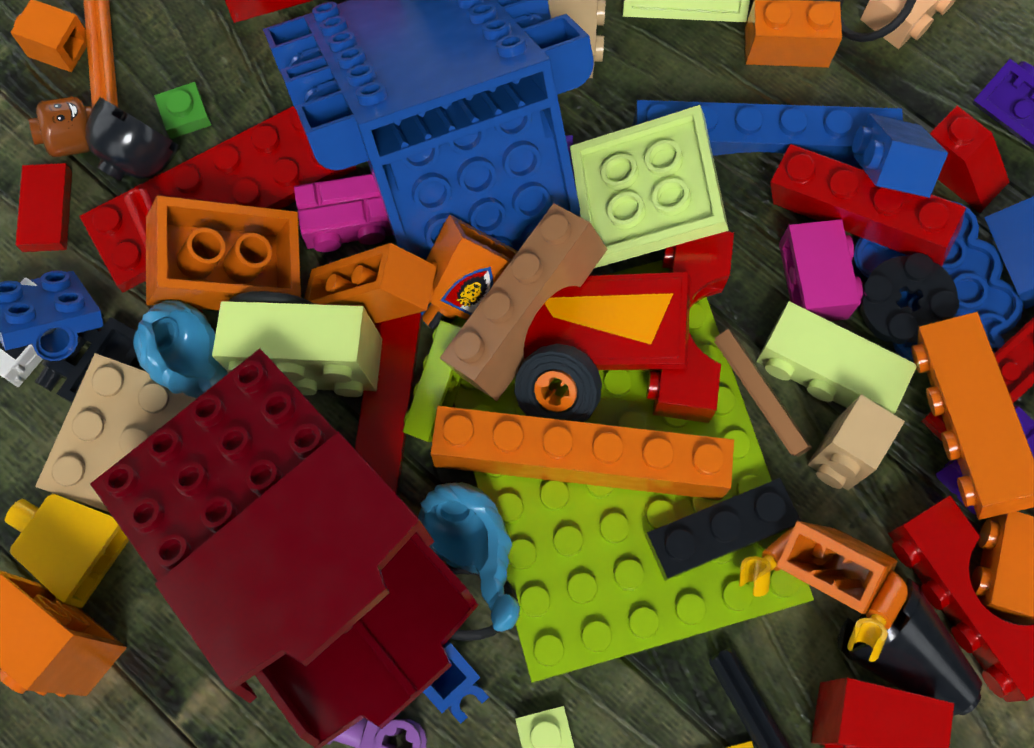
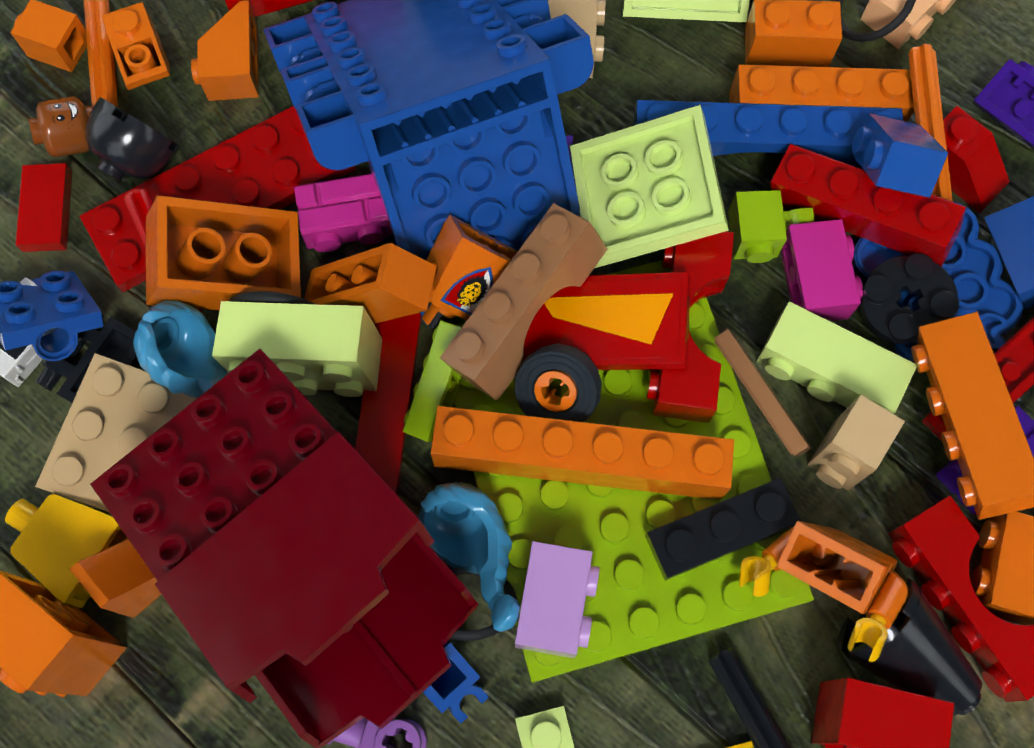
(118, 579): none -> orange slope
(136, 45): none -> orange slope
(182, 110): bright green plate -> none
(229, 56): none -> orange slope
(555, 600): none -> lavender brick
(762, 224): none -> lime brick
(823, 87): none -> orange brick
(929, 106): none -> orange axle

